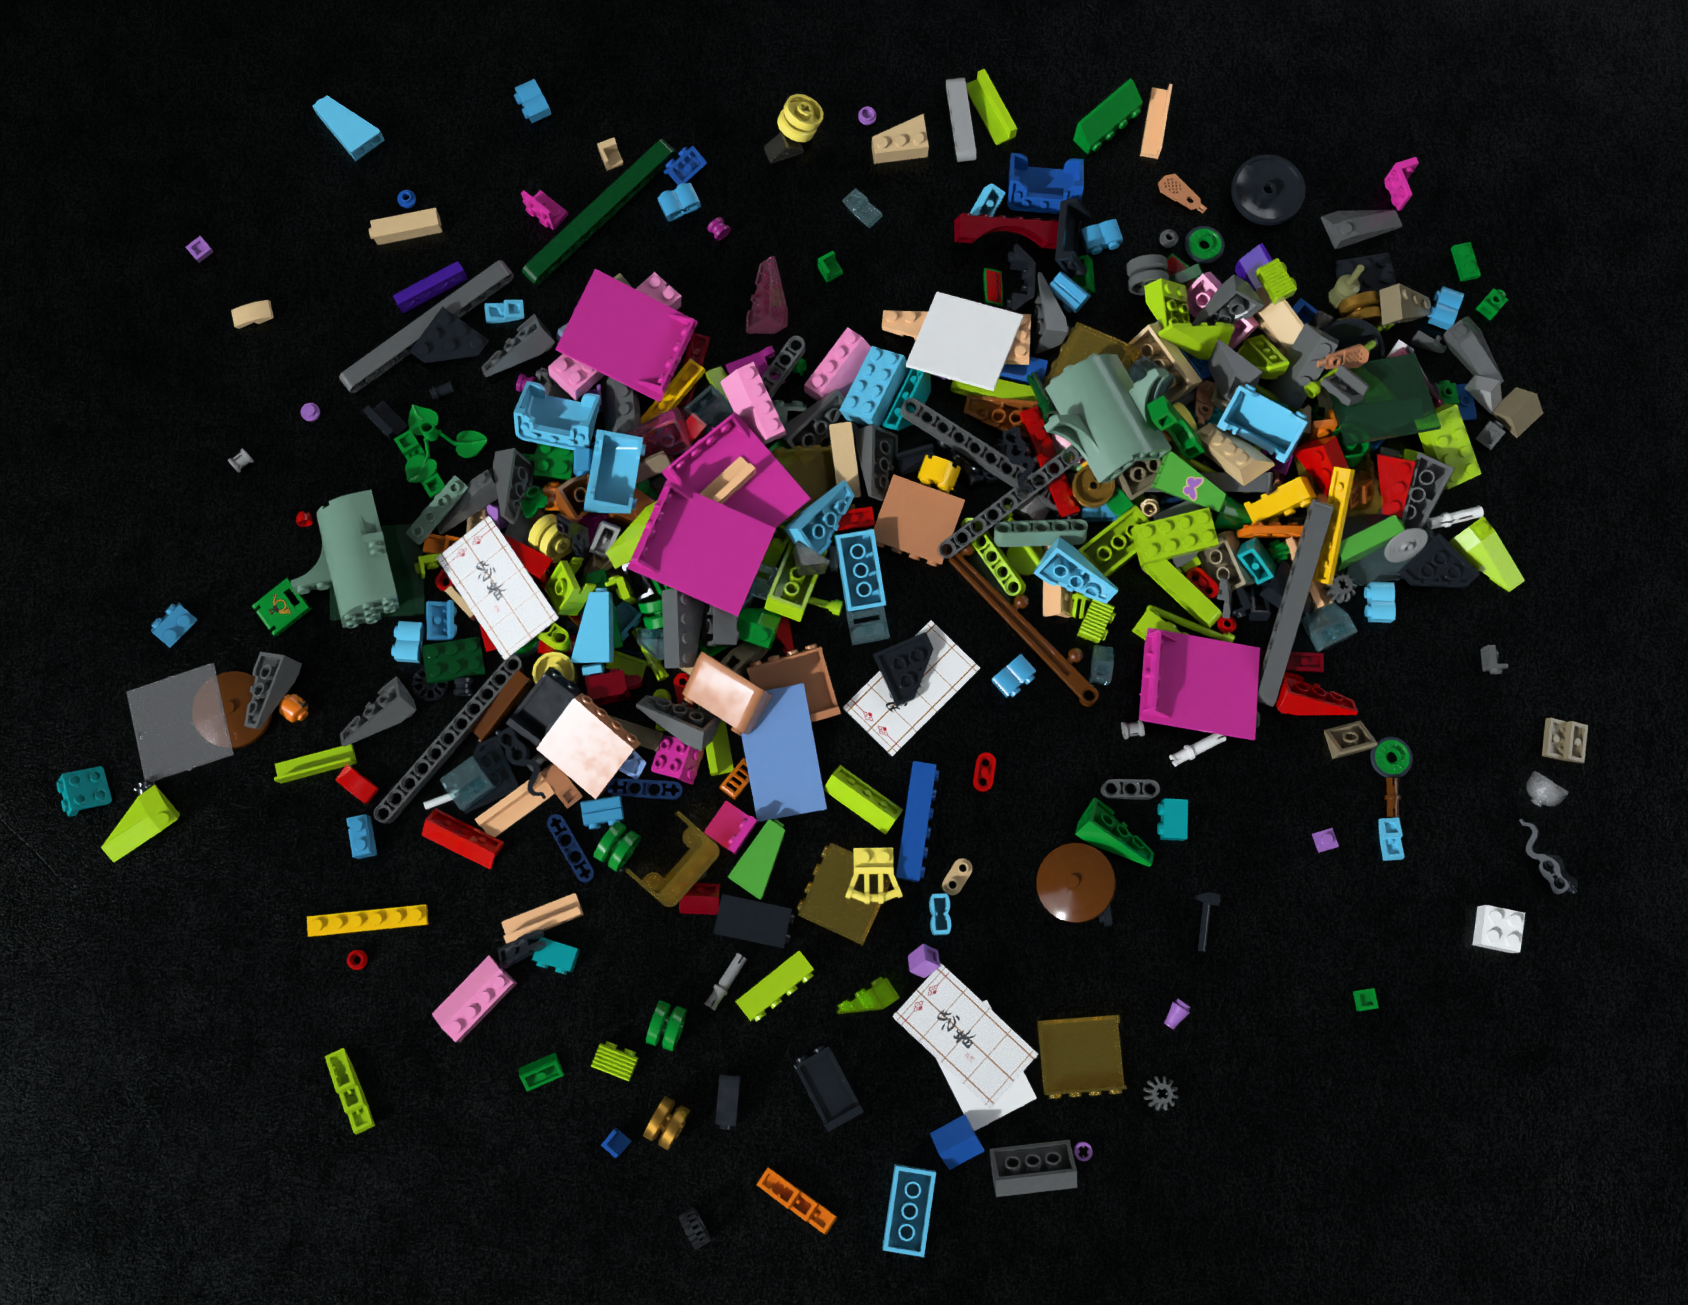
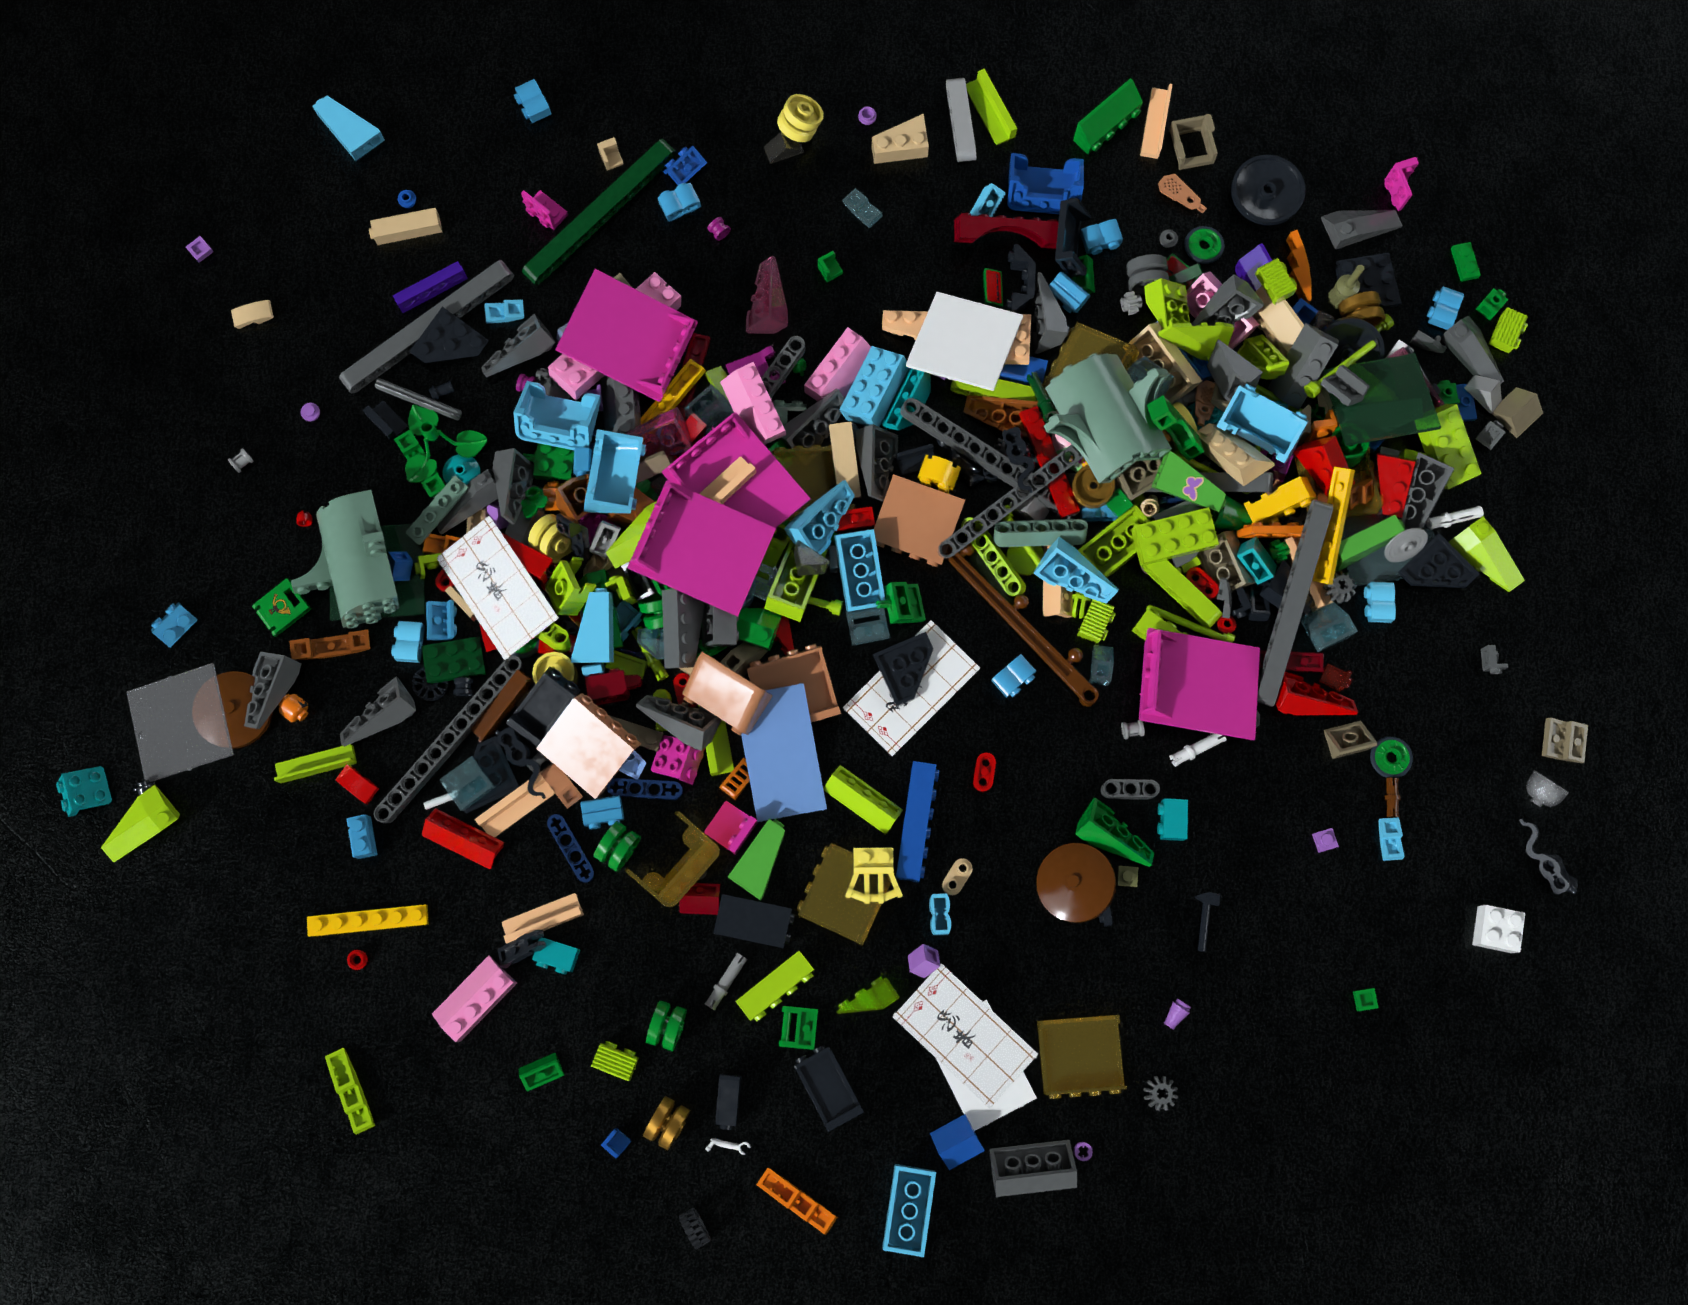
(330, 646): none -> dark orange slope
(400, 565): none -> blue panel
(418, 399): none -> dark grey axle
(470, 469): none -> teal dish
(725, 1144): none -> white piece
(805, 1028): none -> green plate
(902, 603): none -> green plate
(1127, 876): none -> olive plate
(1131, 302): none -> light grey gear
(1200, 123): none -> dark tan piece
(1300, 266): none -> orange slope
(1335, 677): none -> clear red bracket
(1349, 357): nougat piece -> none
(1402, 304): dark tan wedge -> none
(1508, 330): none -> lime brick

